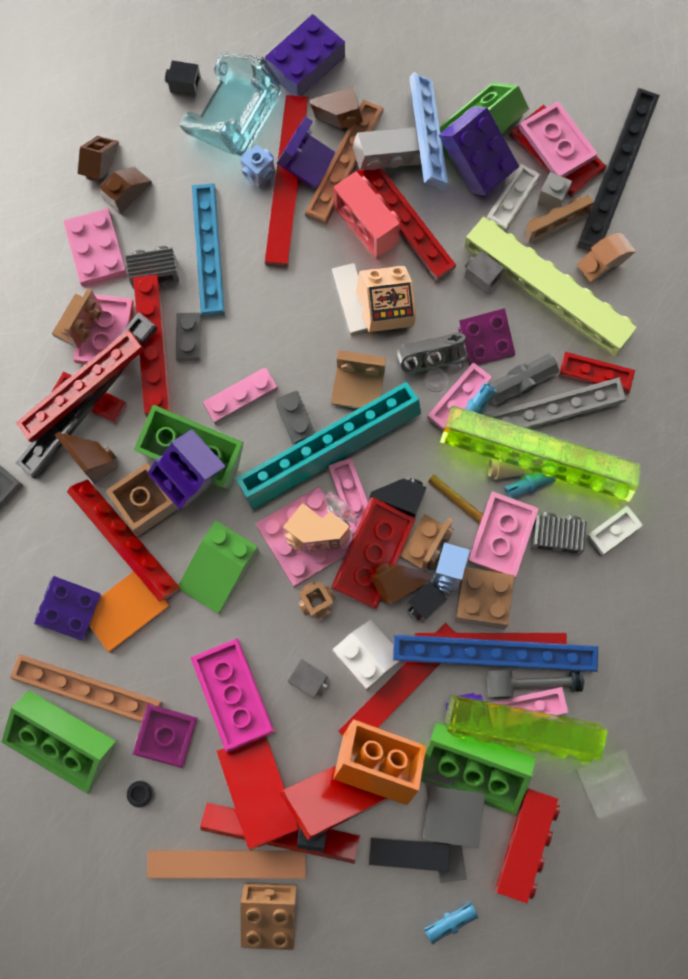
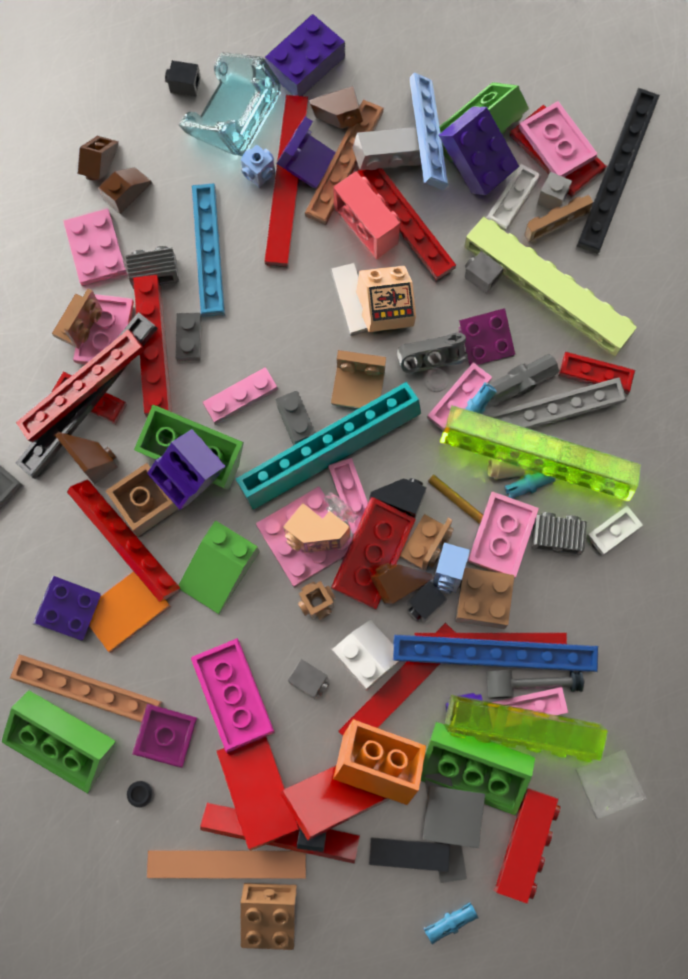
(607, 253): nougat brick -> none

